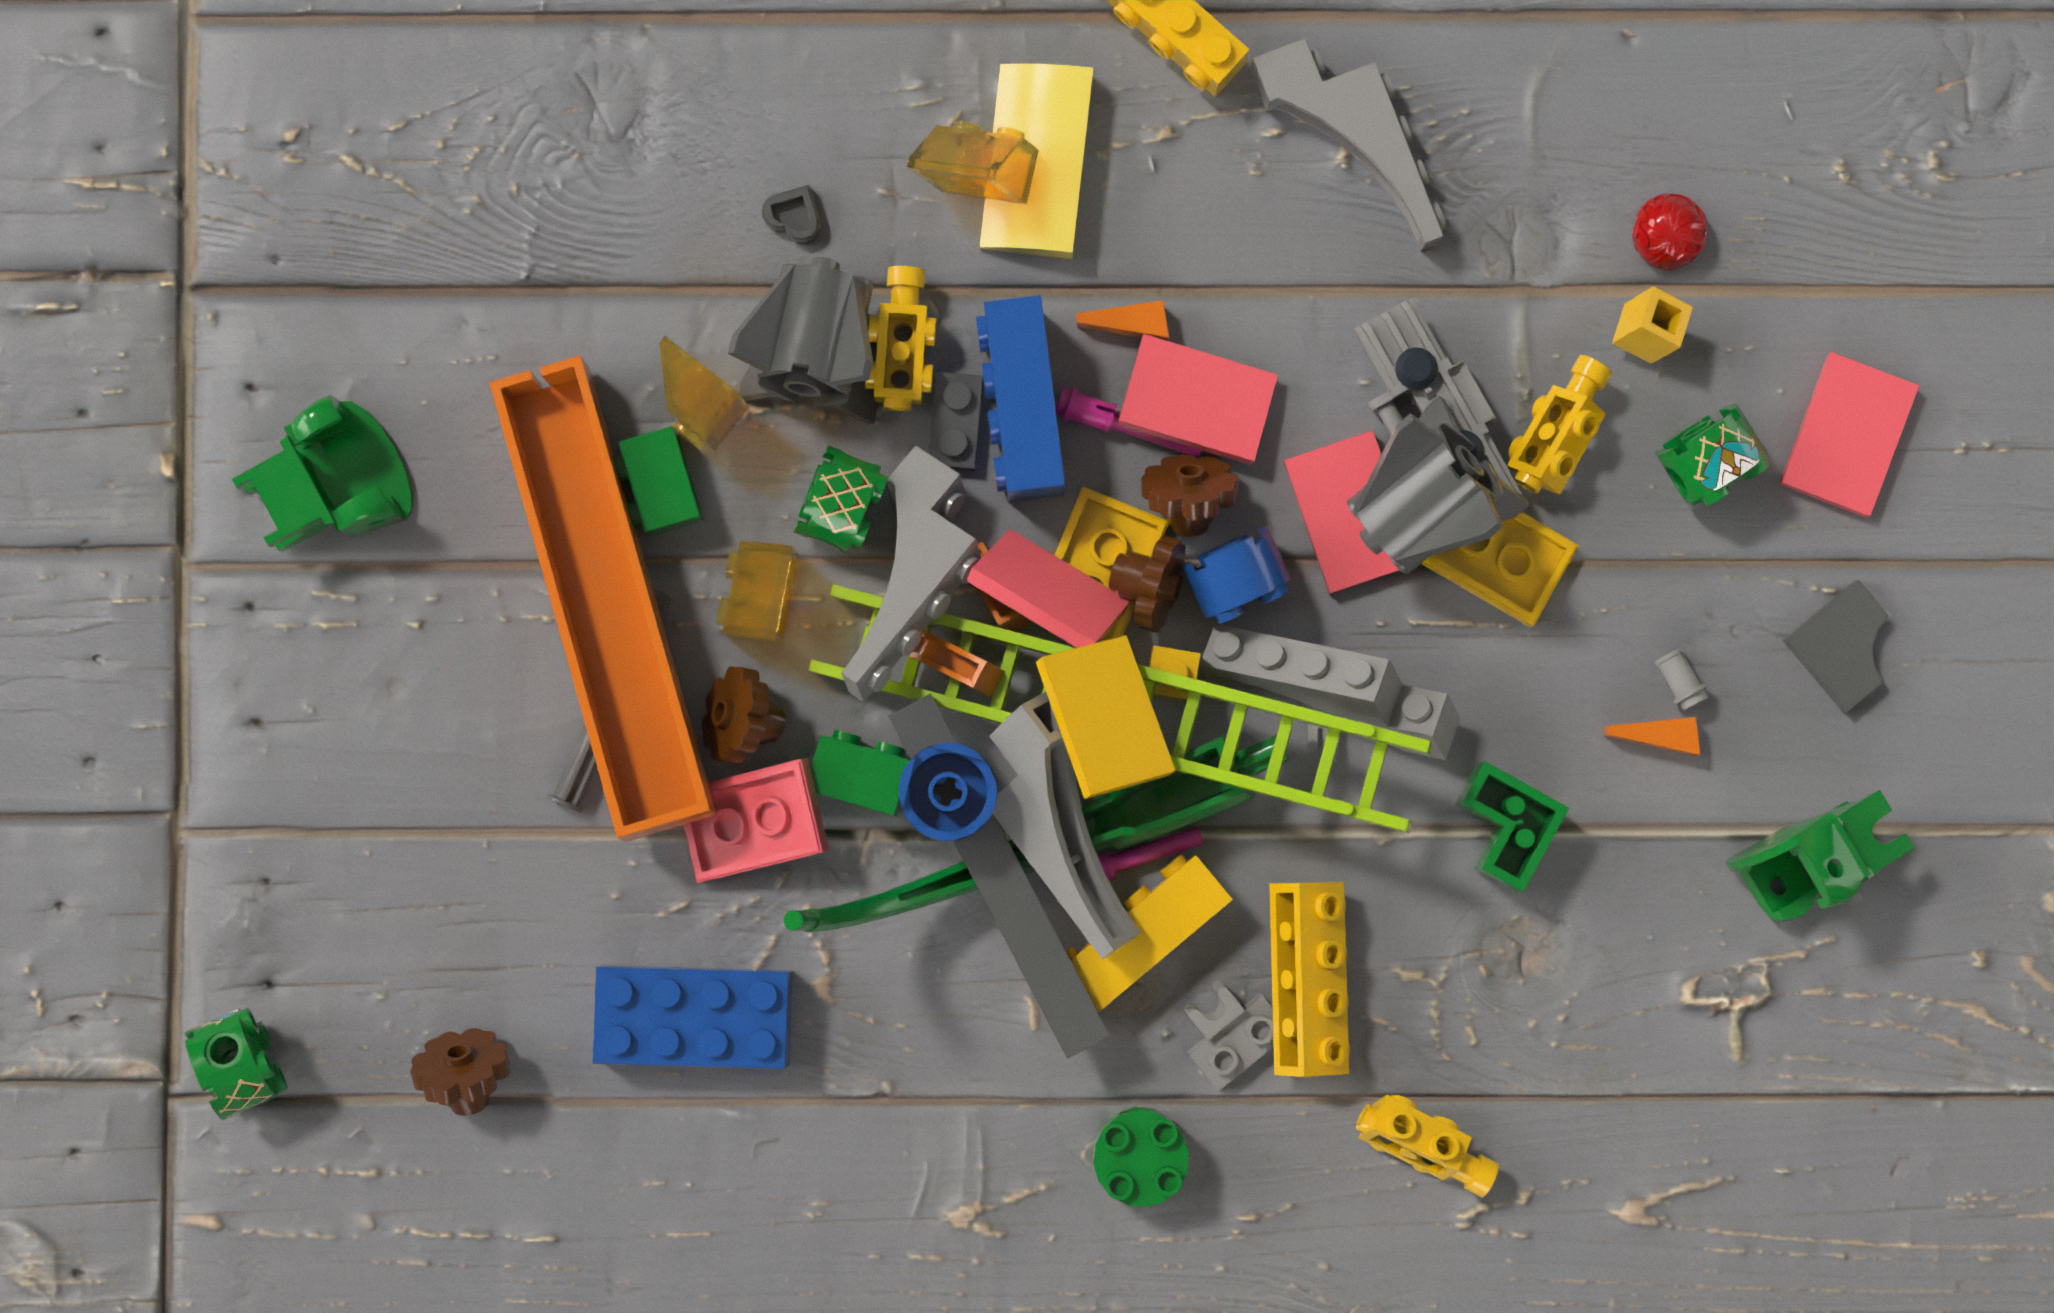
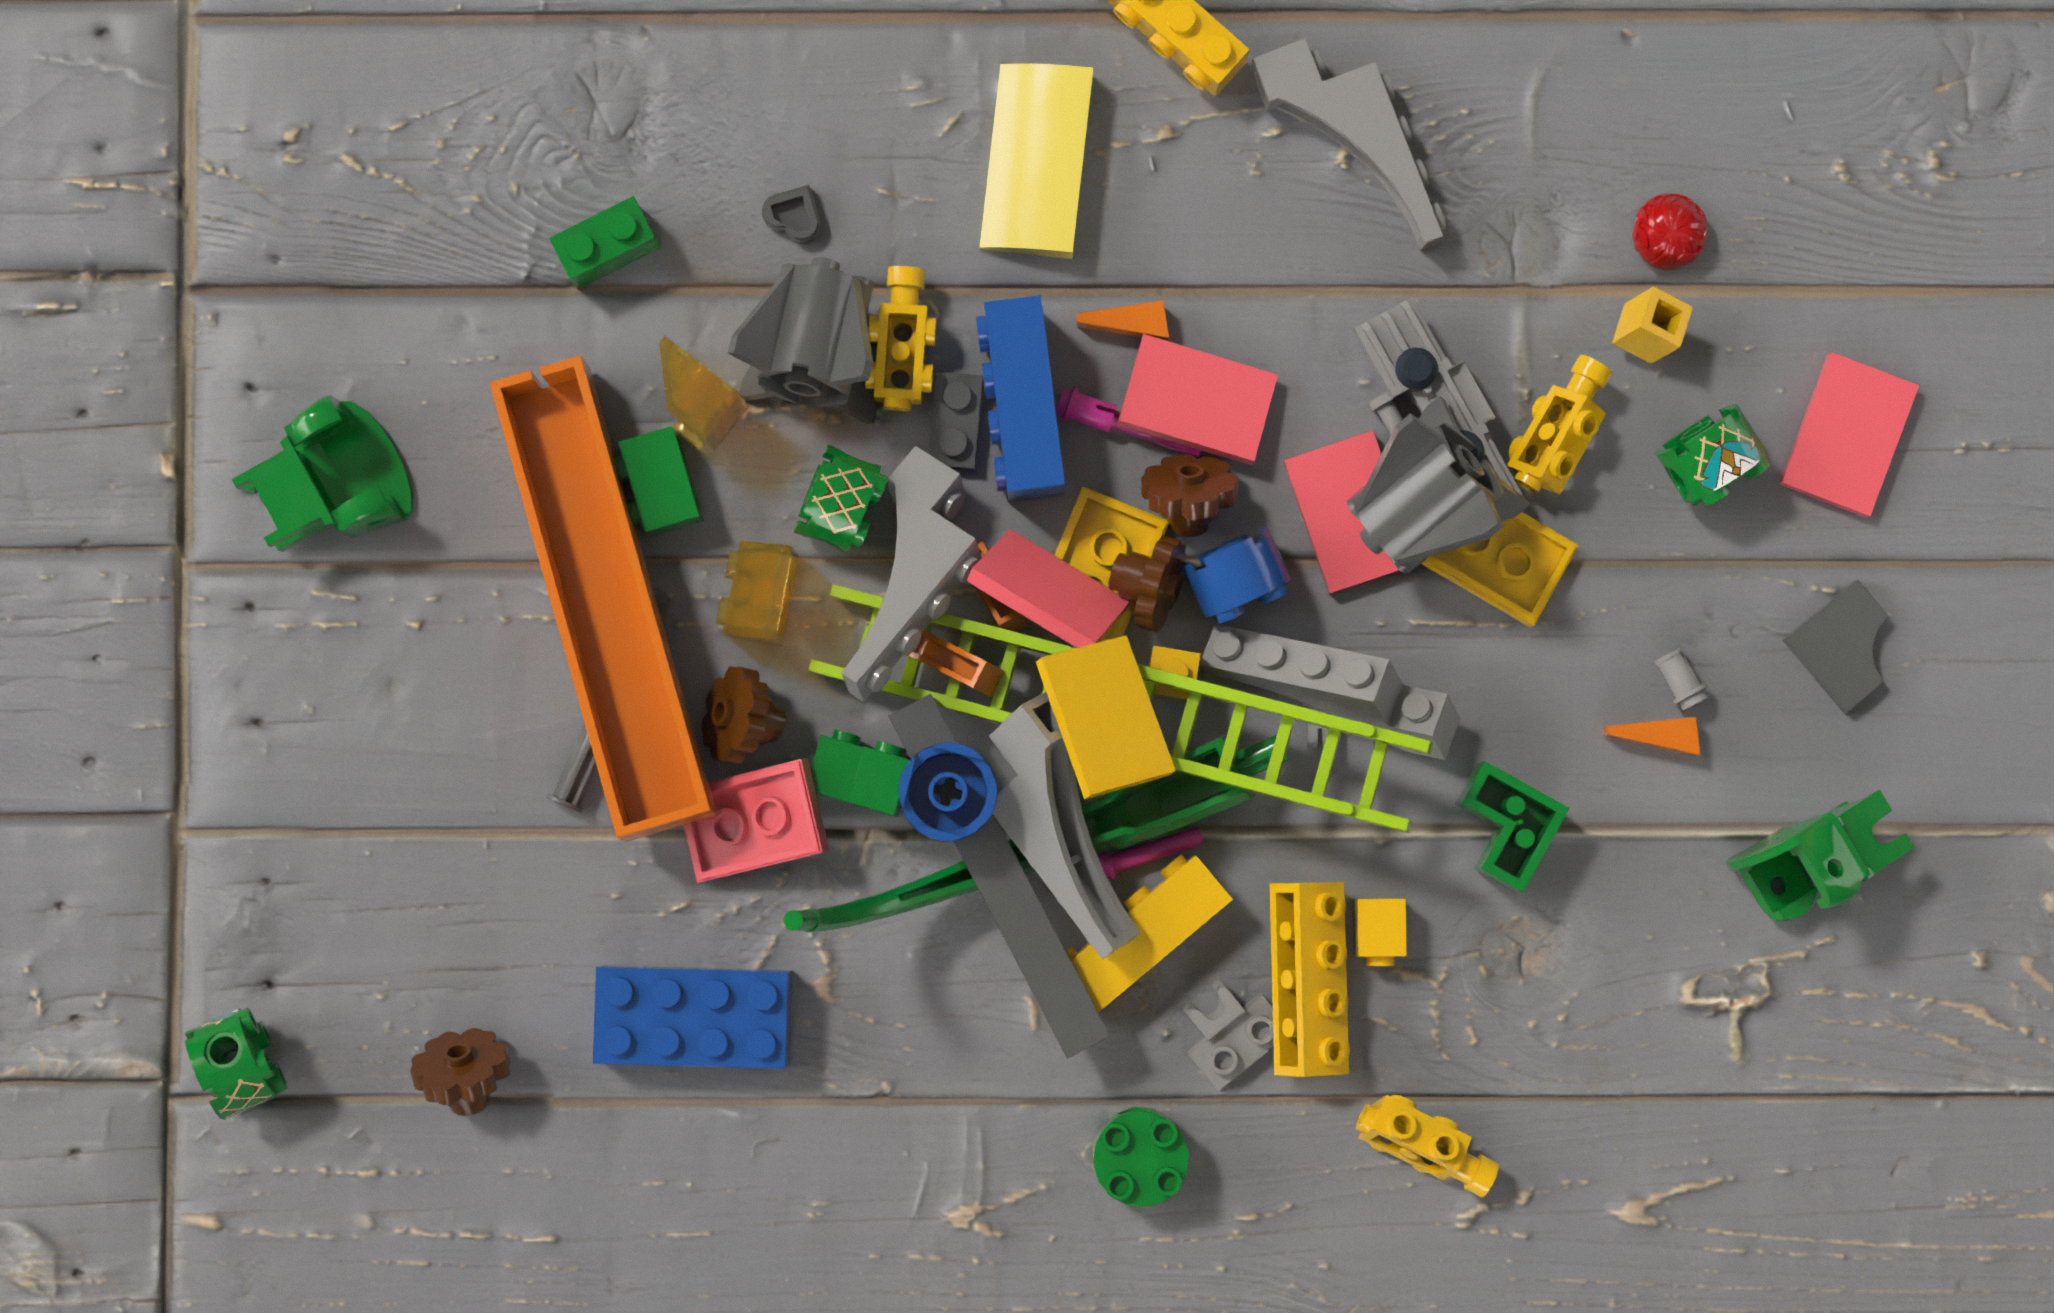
(605, 242): none -> green brick
(977, 162): clear yellow slope -> none
(1379, 930): none -> yellow brick

